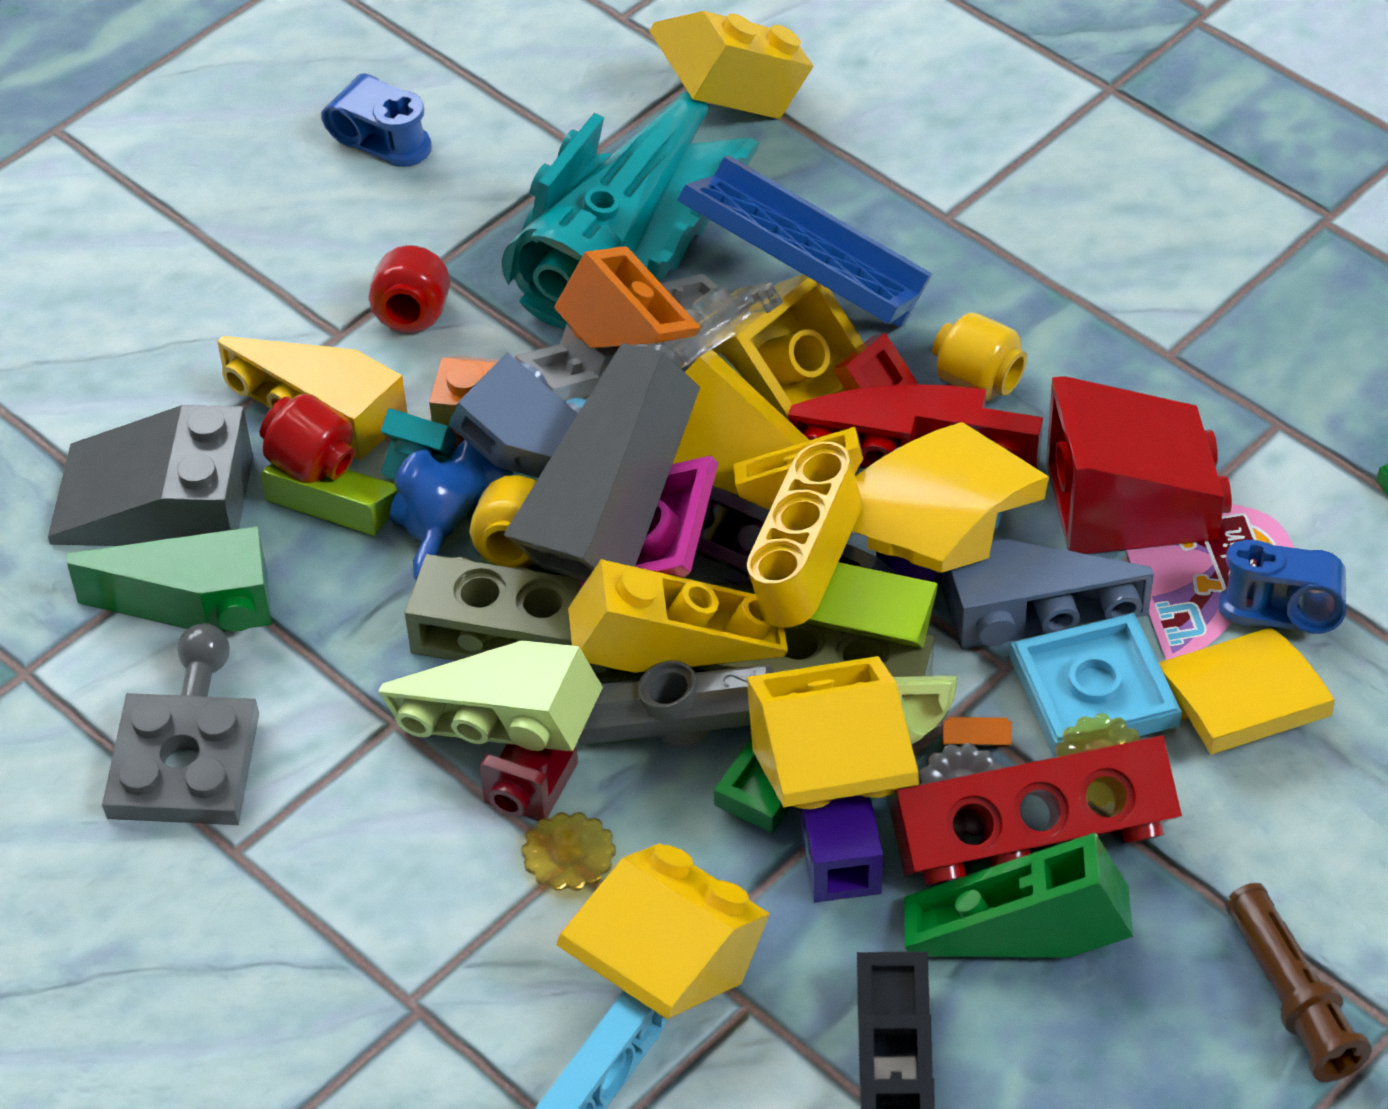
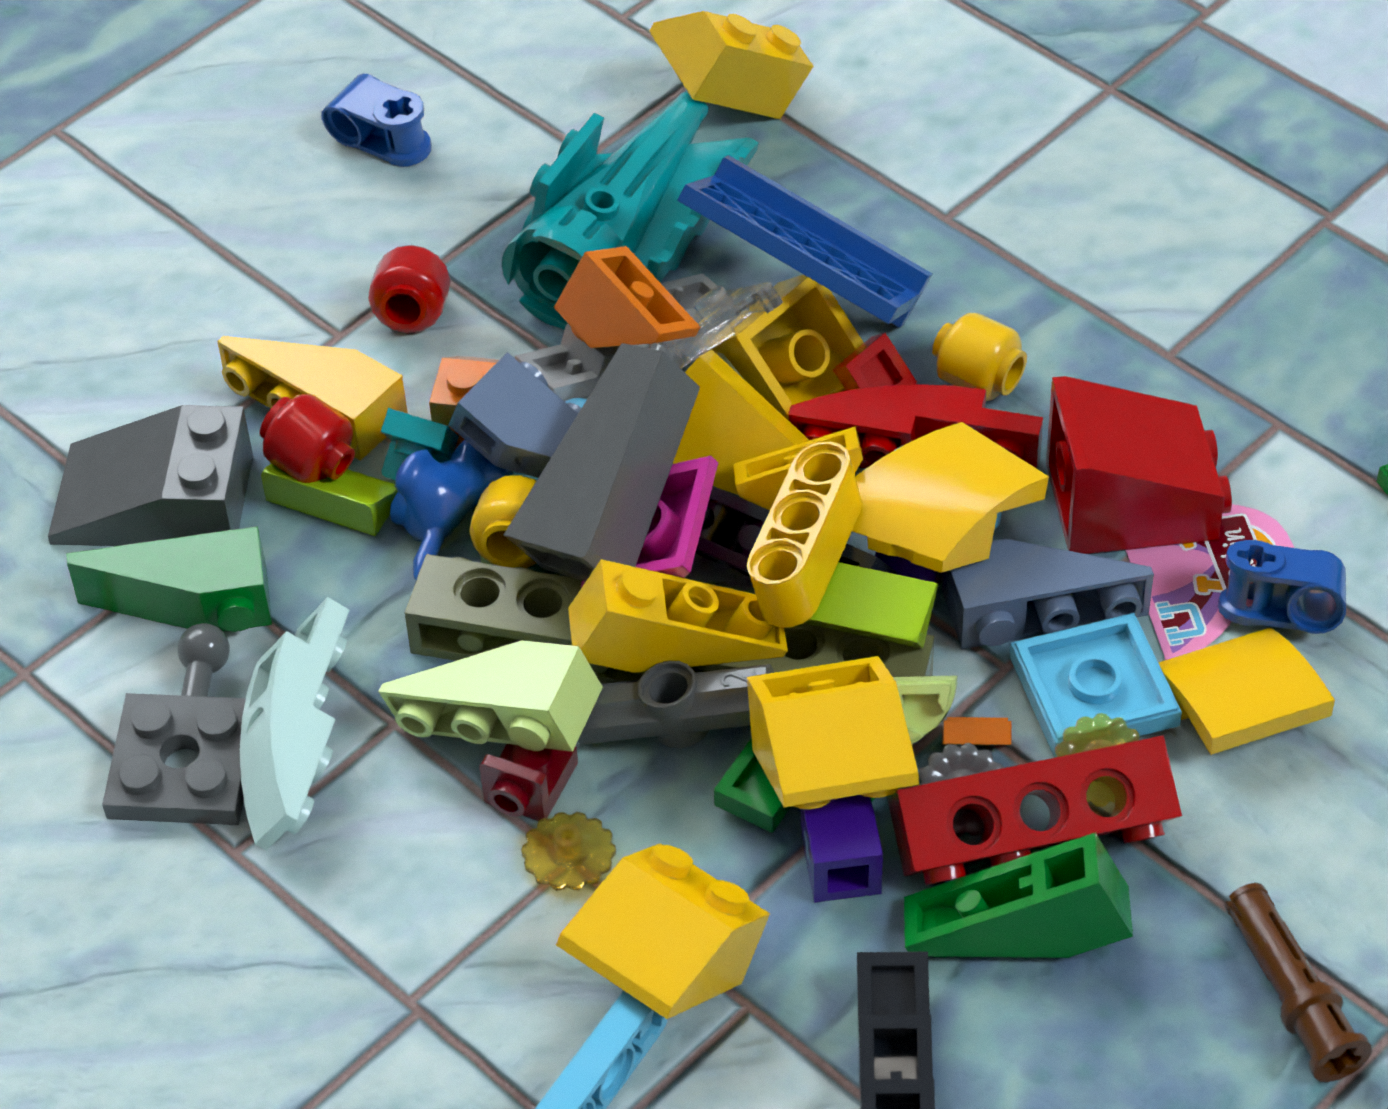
(284, 729): none -> light aqua slope

